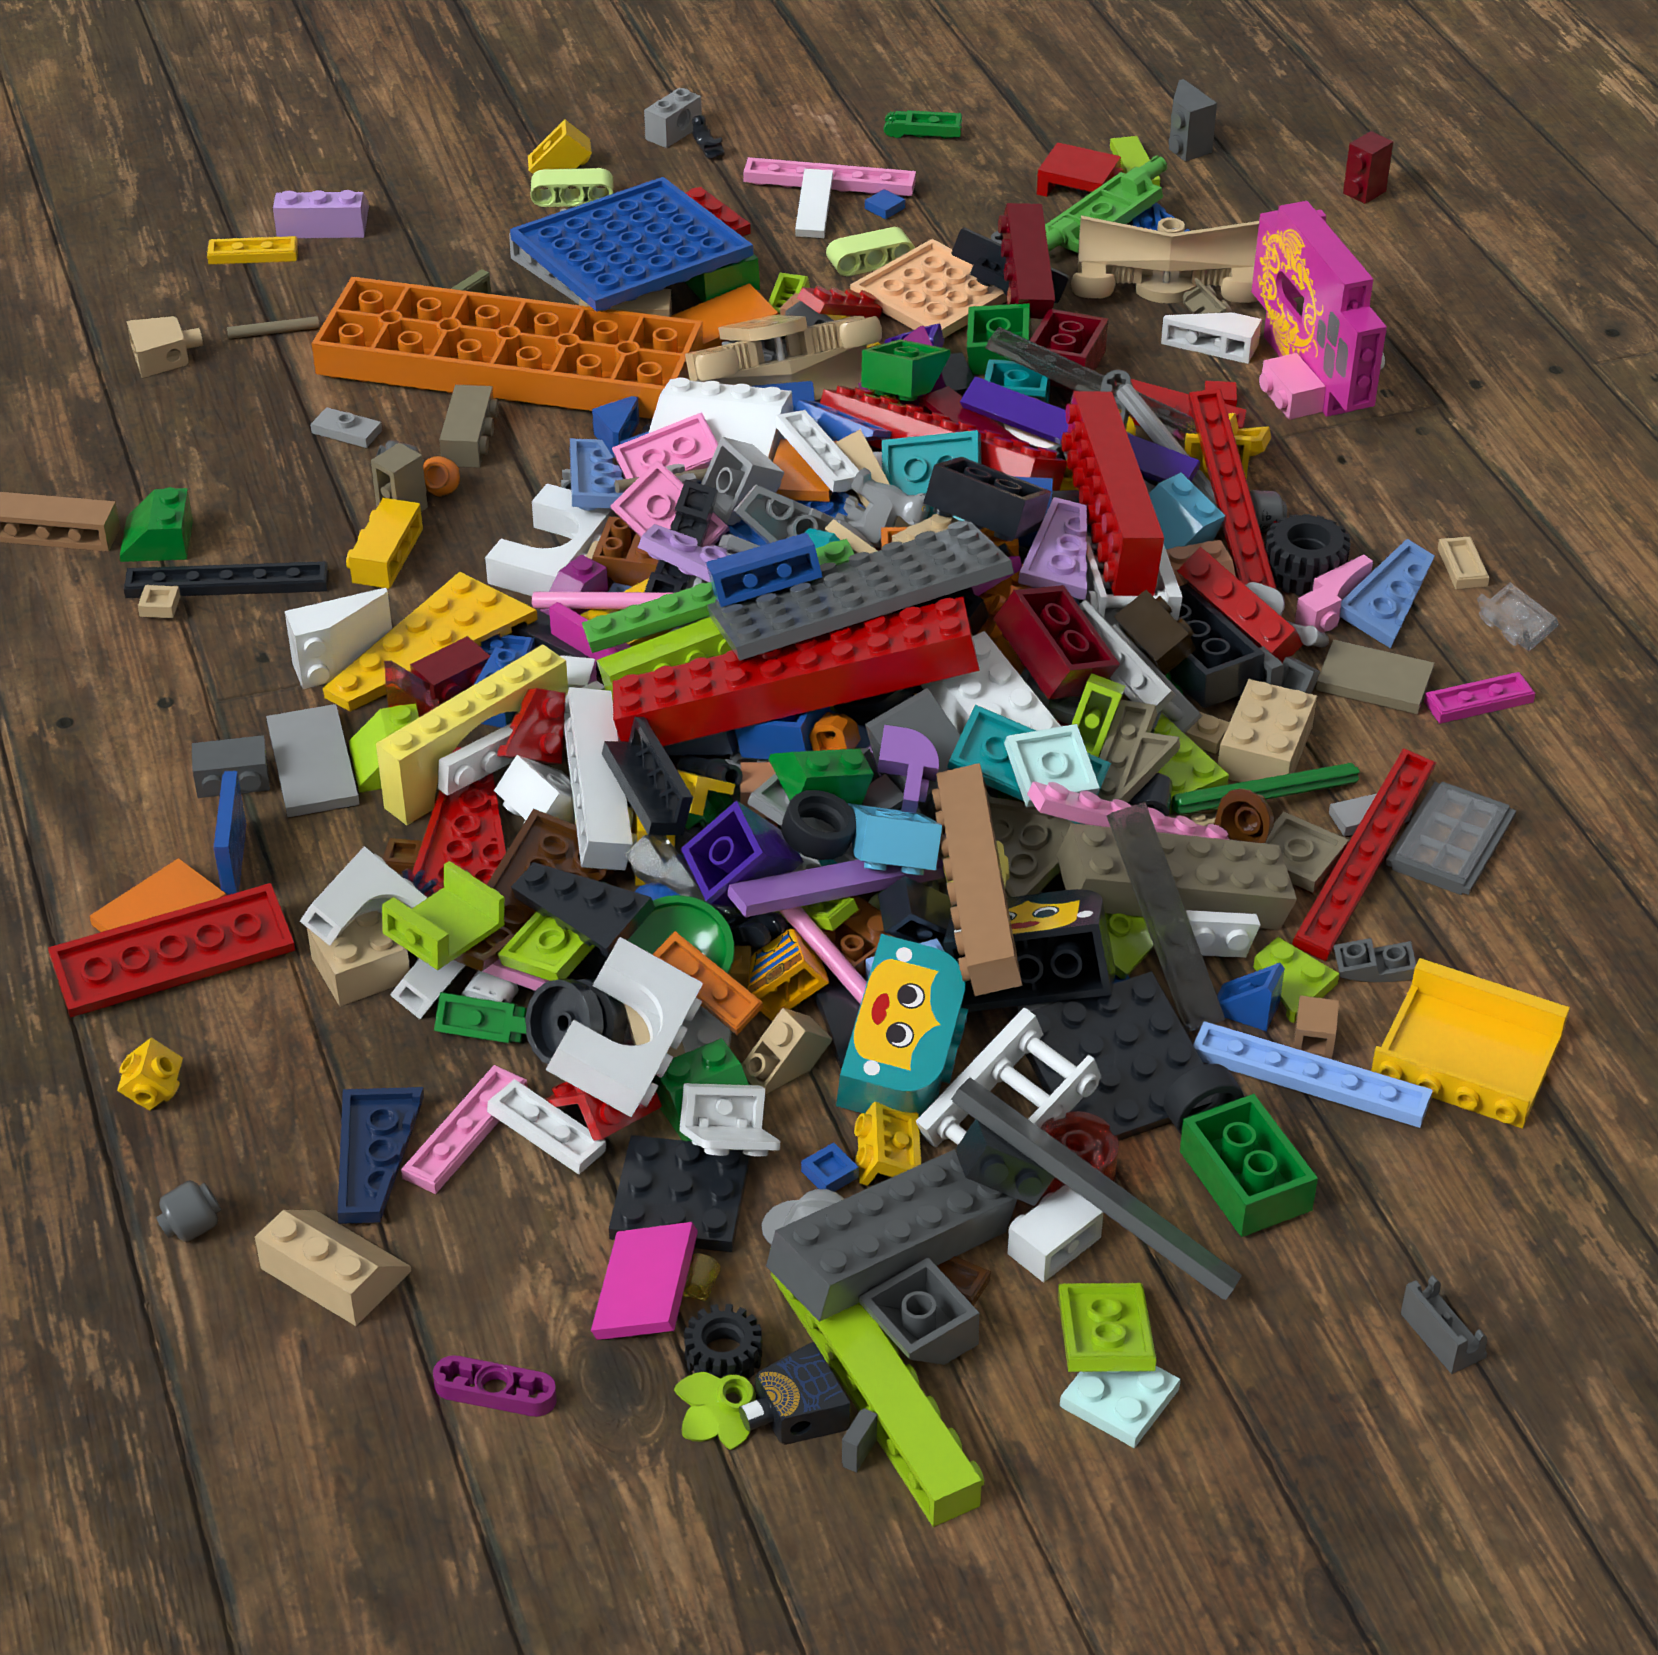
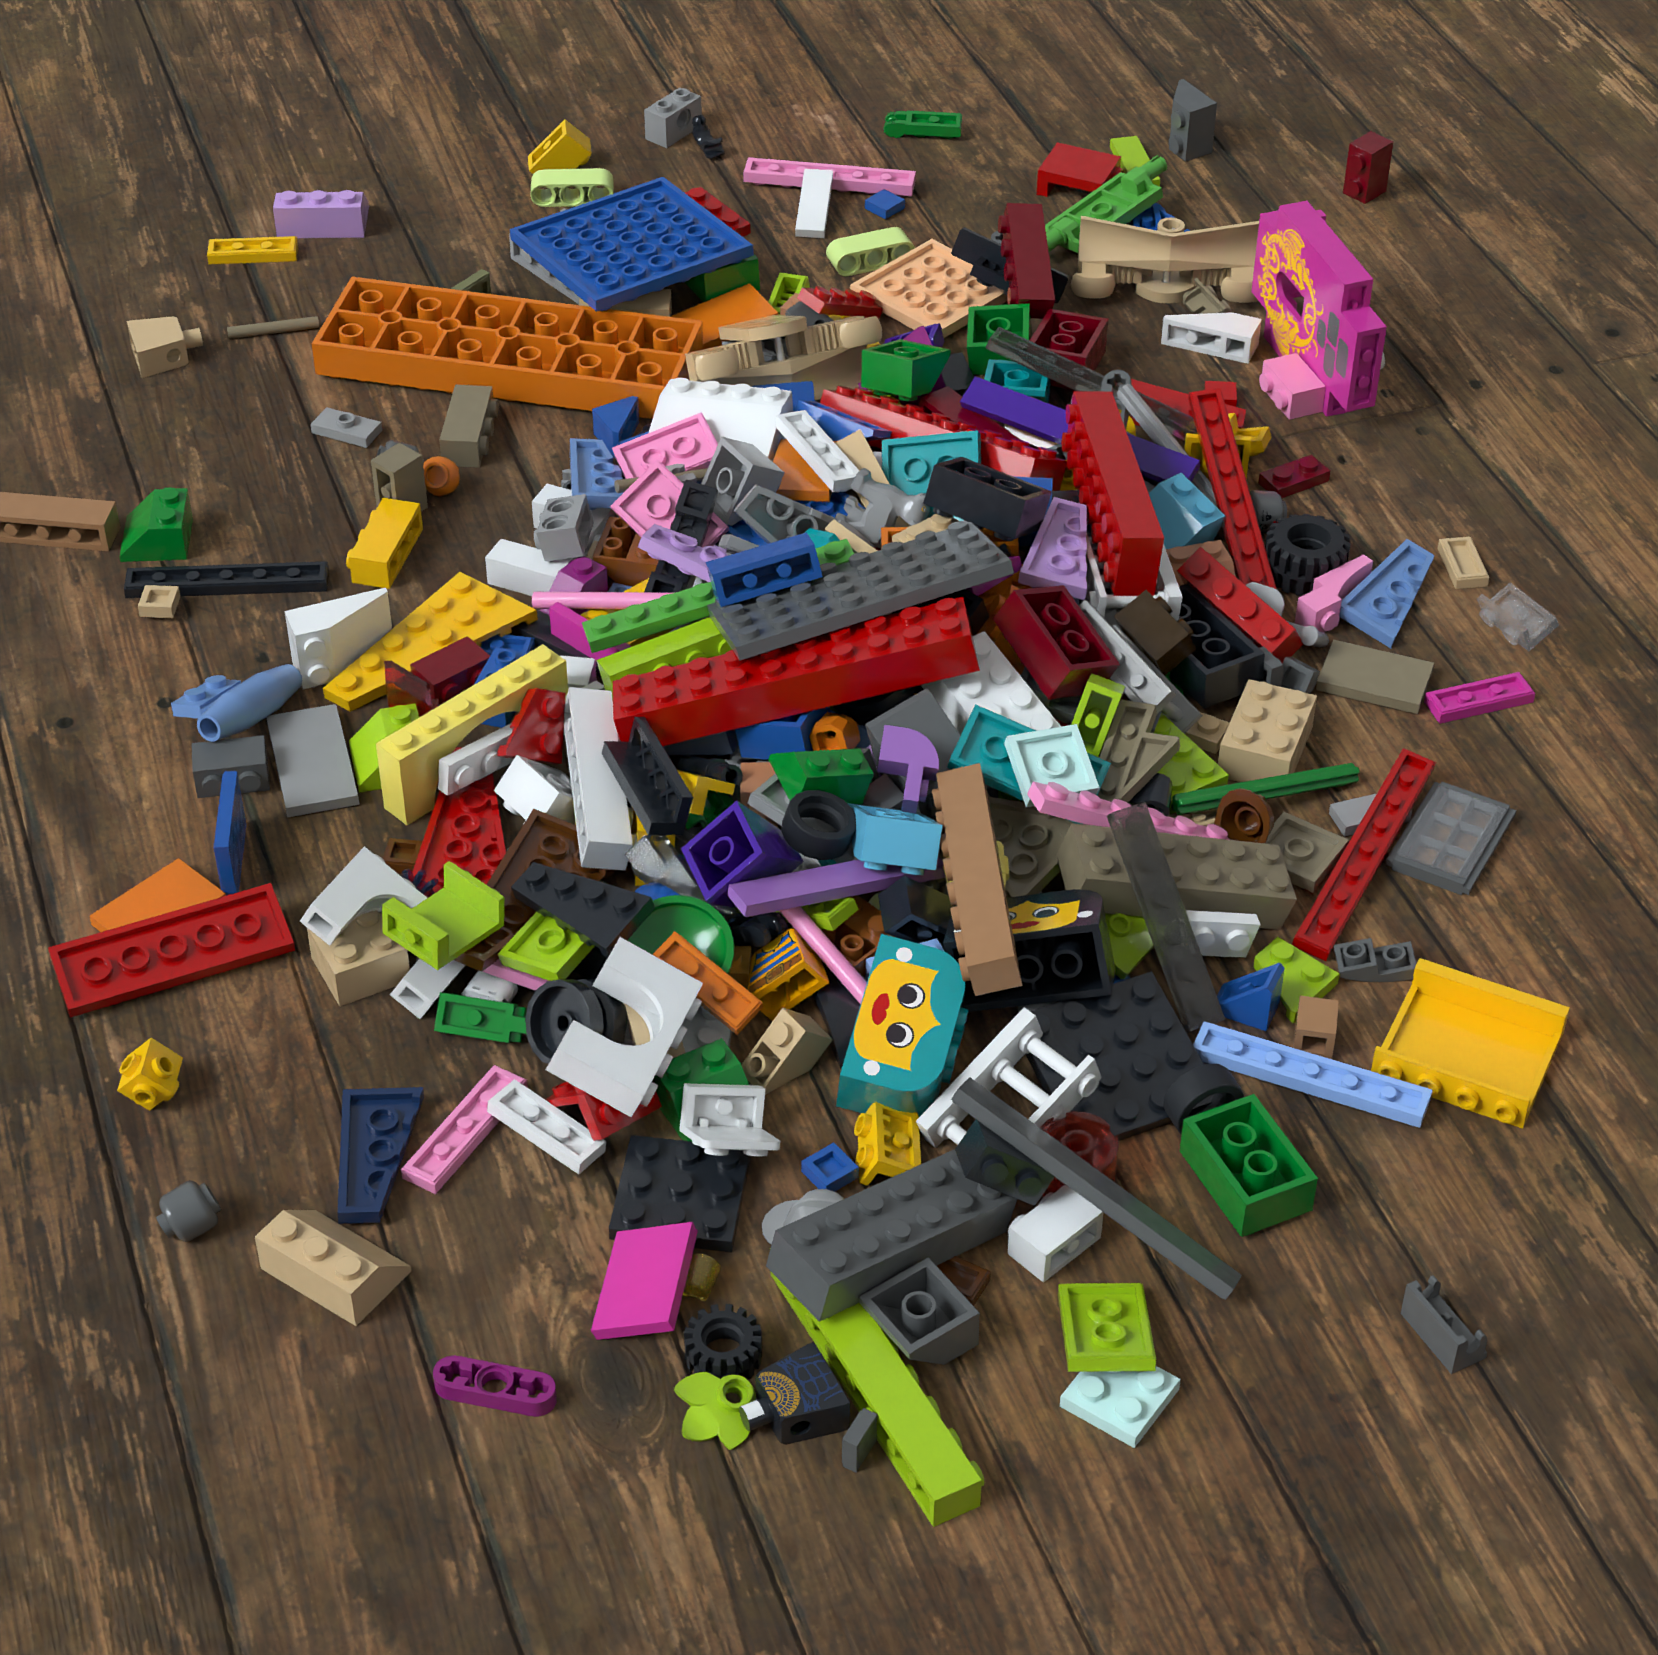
(232, 707): none -> medium blue plate
(564, 528): none -> light grey brick
(1295, 476): none -> dark red plate

